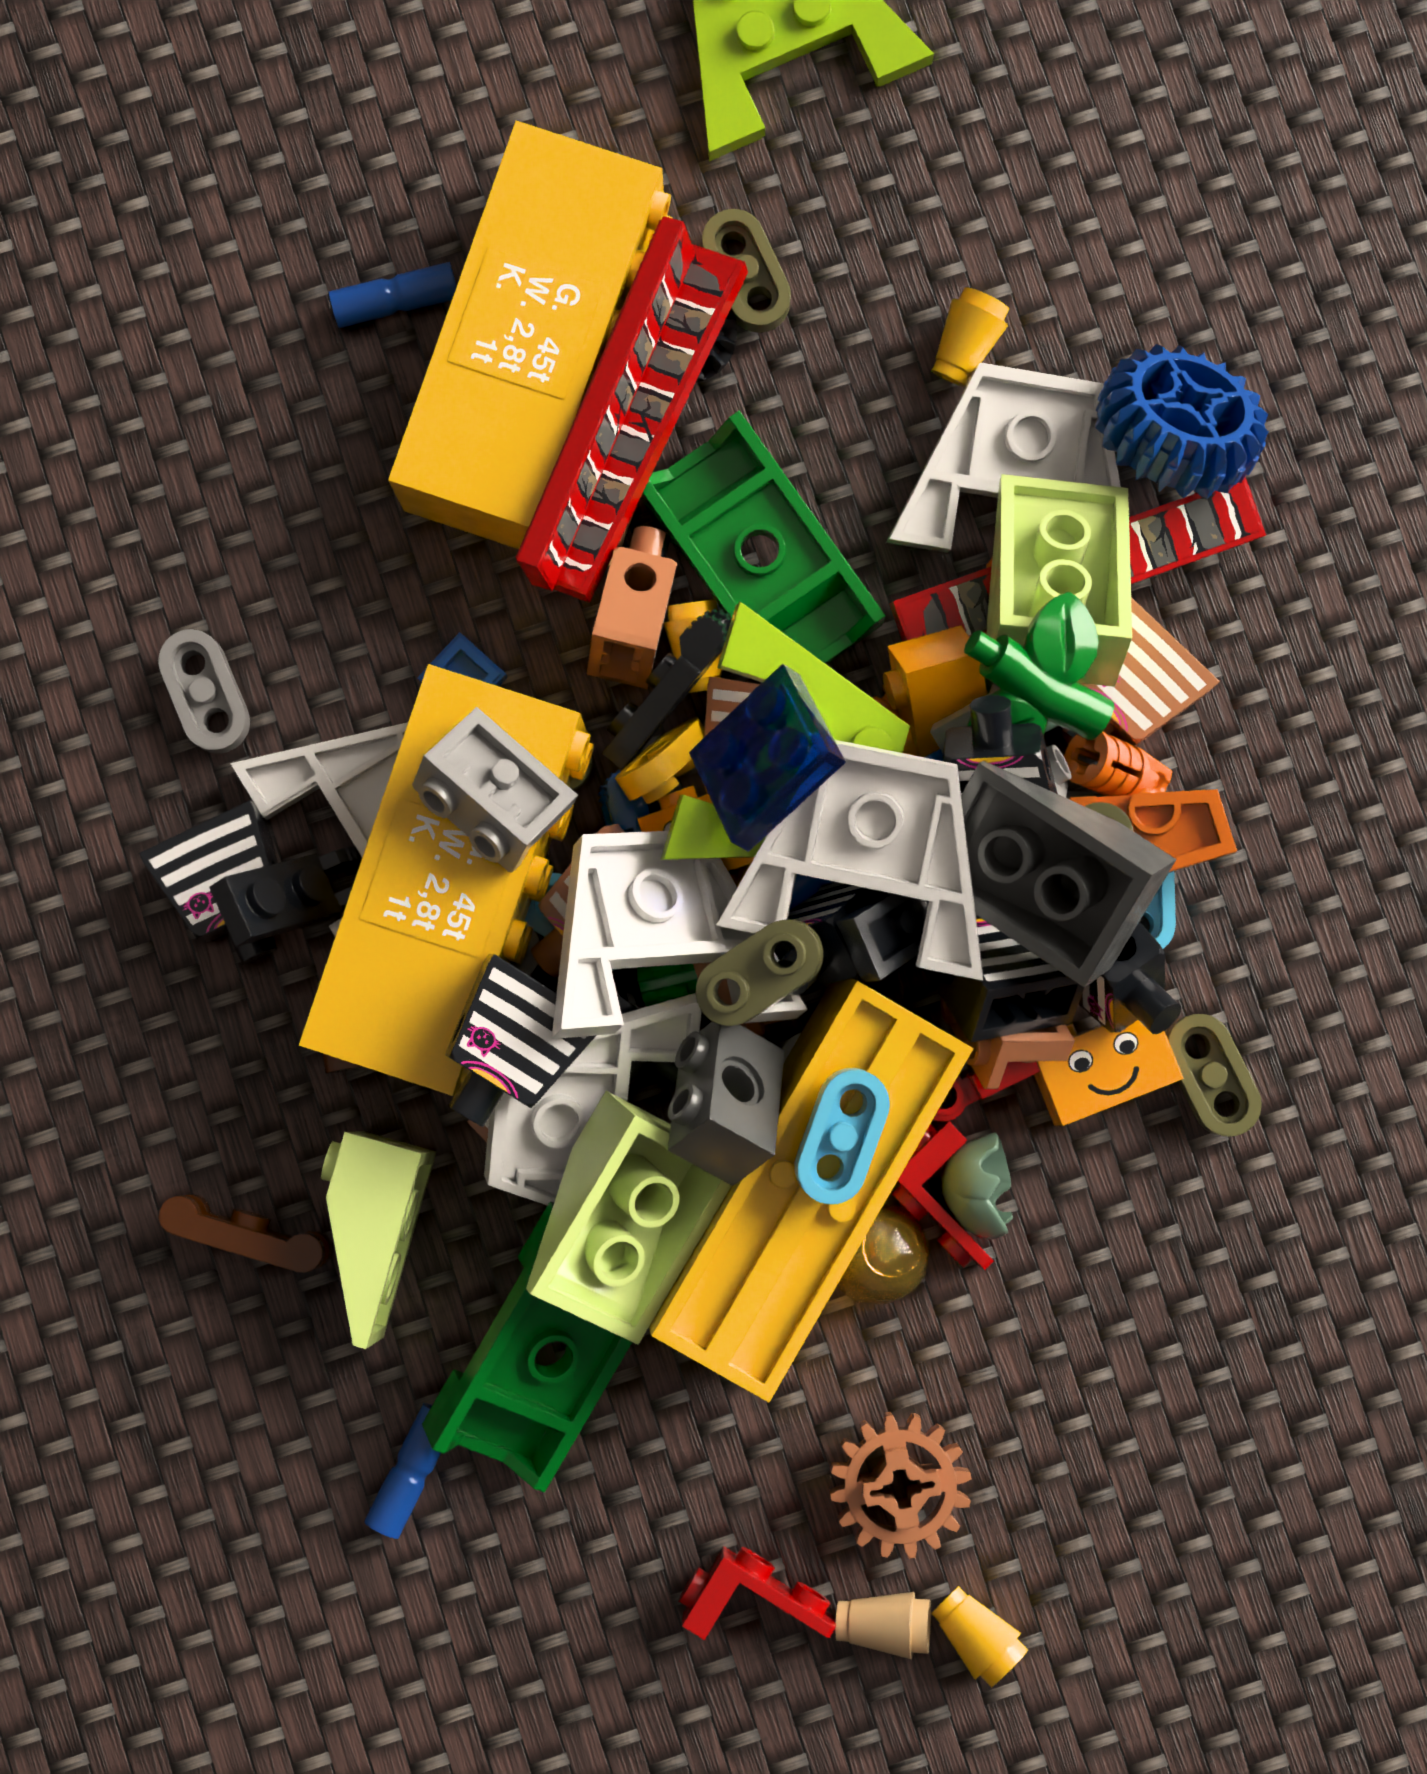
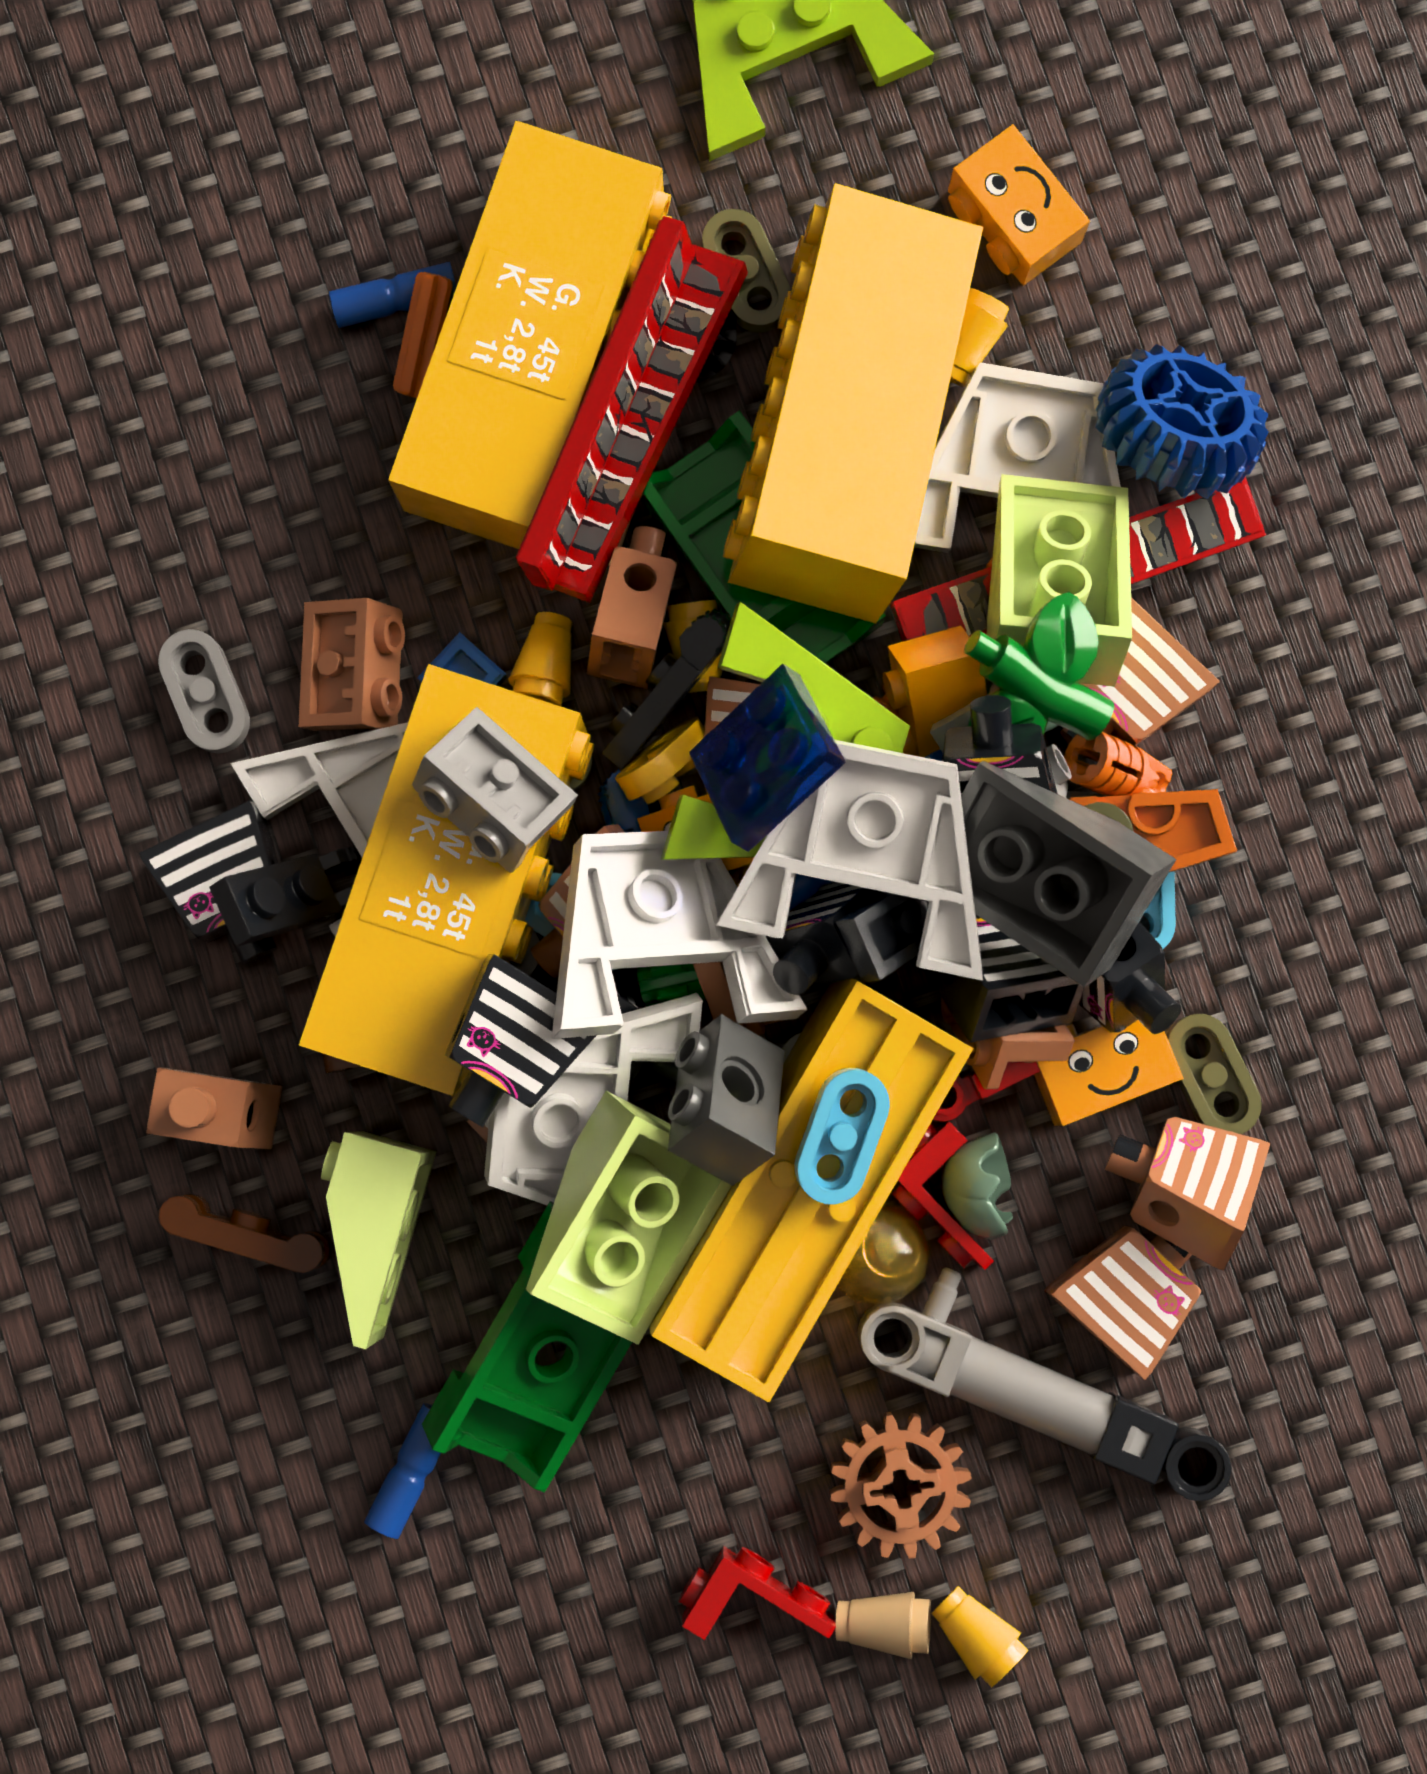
(213, 1109): none -> nougat torso
(350, 665): none -> nougat bracket
(422, 330): none -> orange axle
(545, 660): none -> yellow cone
(758, 973): olive plate -> none
(853, 404): none -> yellow brick
(1018, 205): none -> light orange brick
(1040, 1398): none -> light grey piece
(1129, 1296): none -> nougat torso
(1193, 1185): none -> nougat torso

